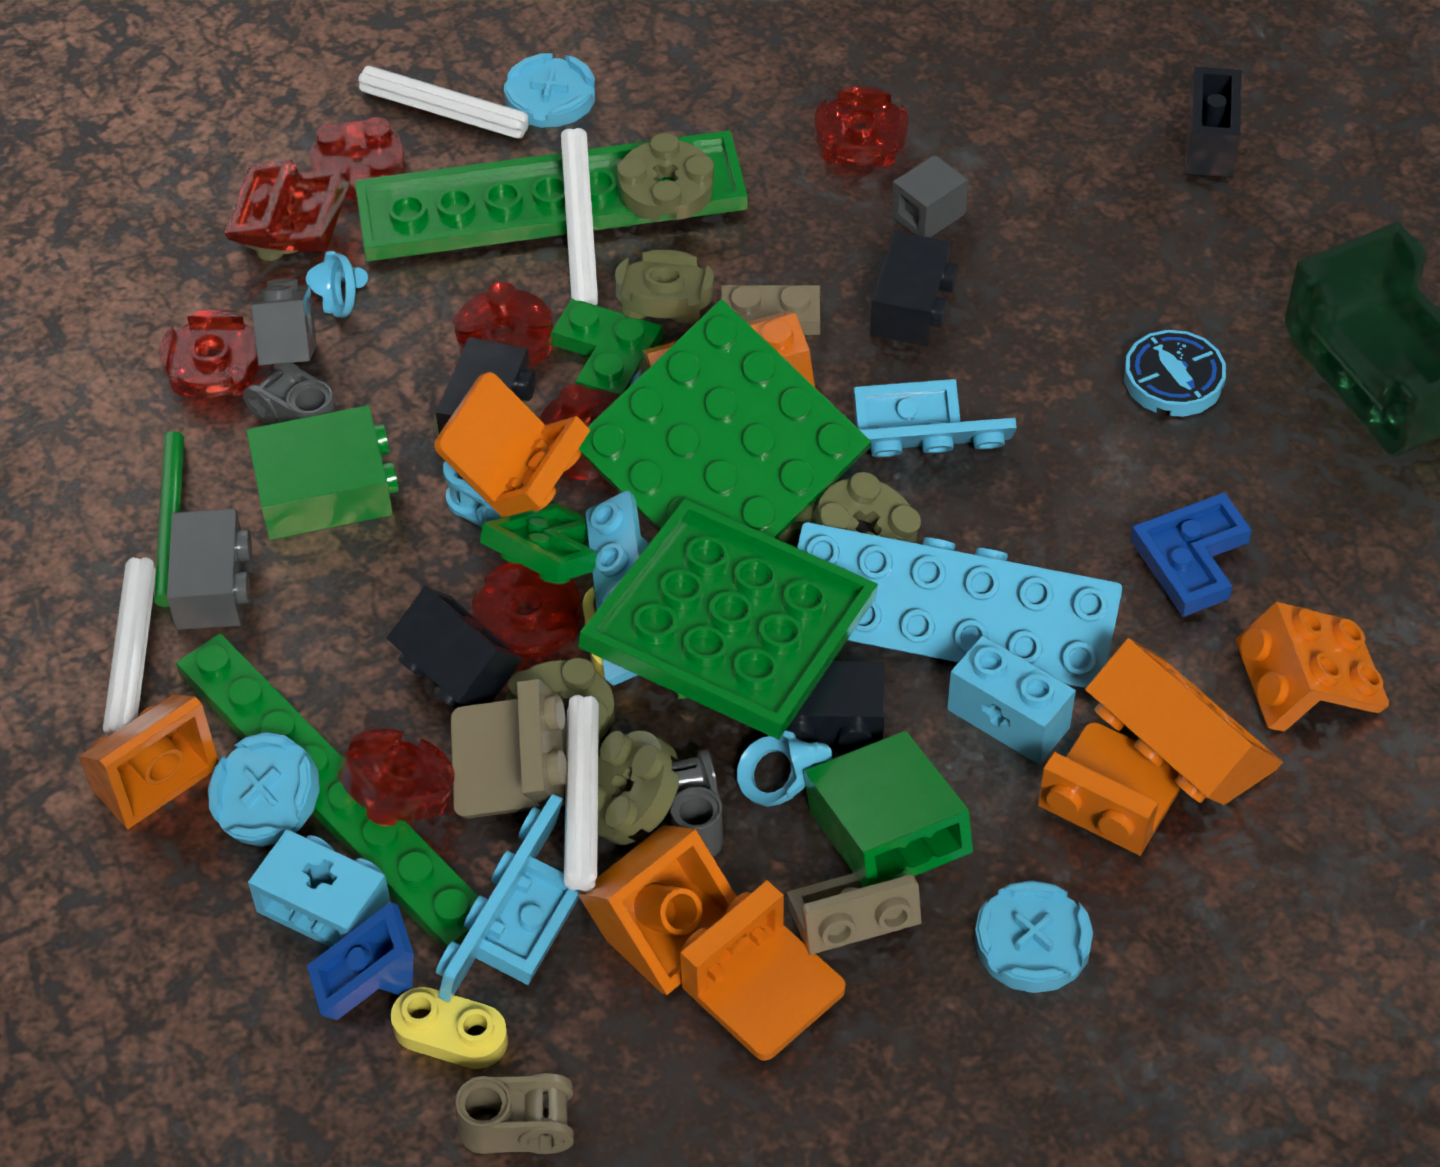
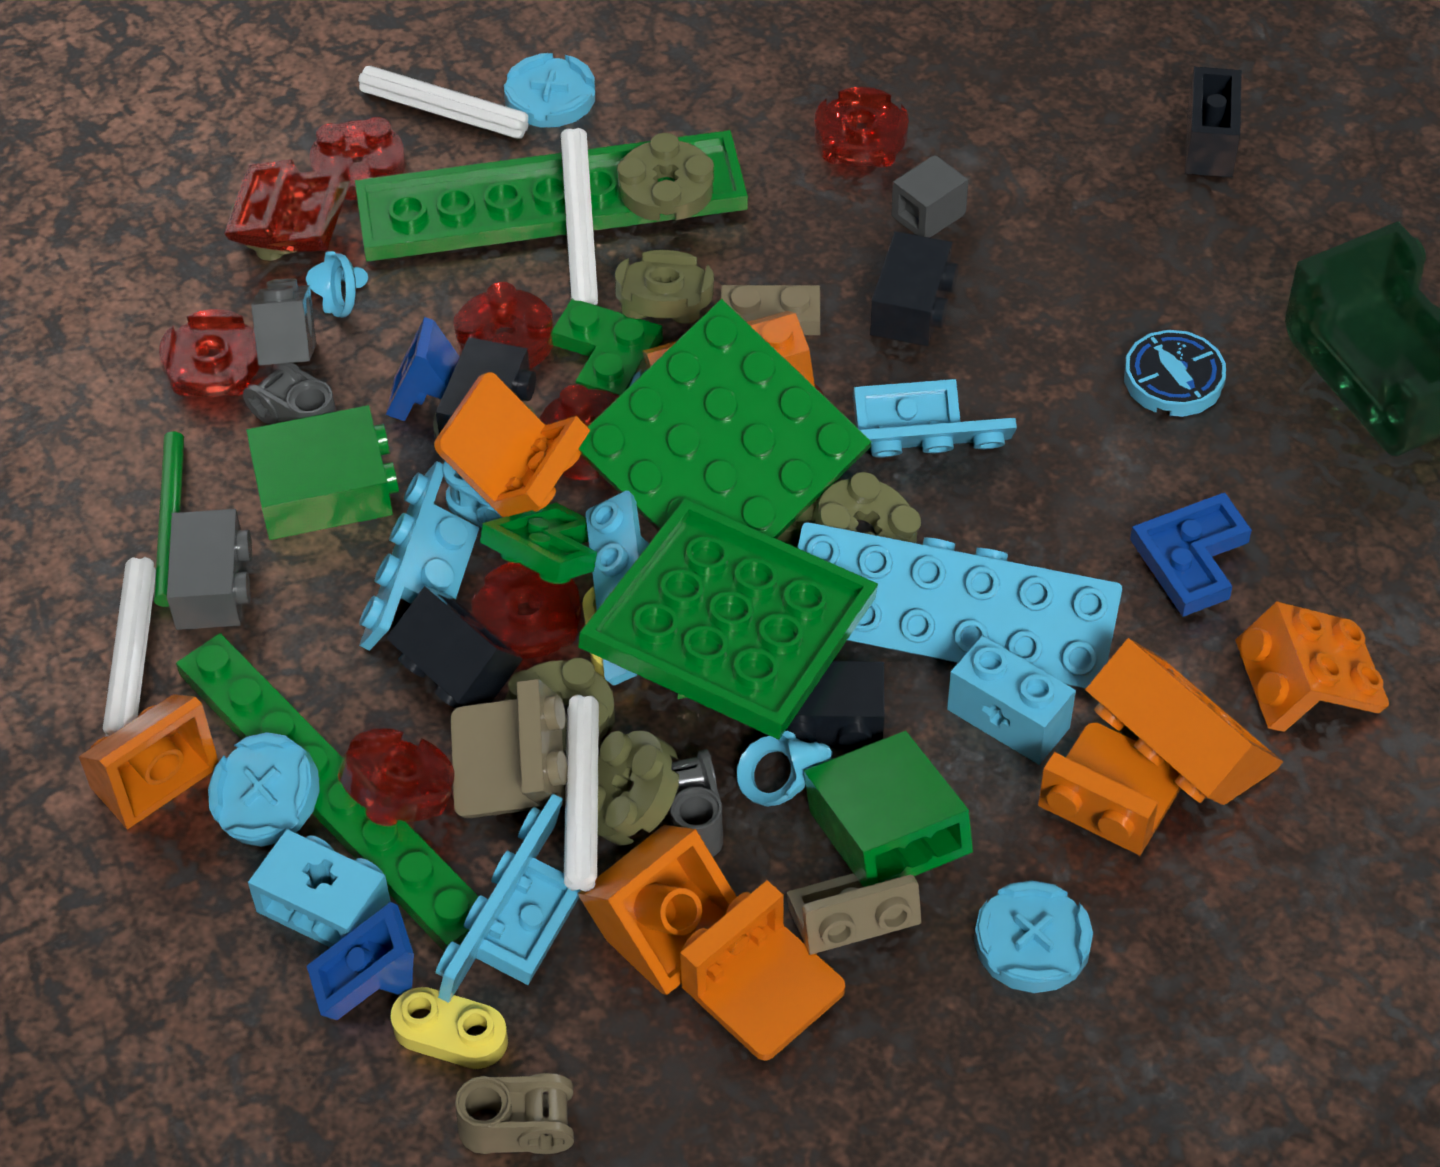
(423, 370): none -> blue slope
(428, 552): none -> medium azure bracket

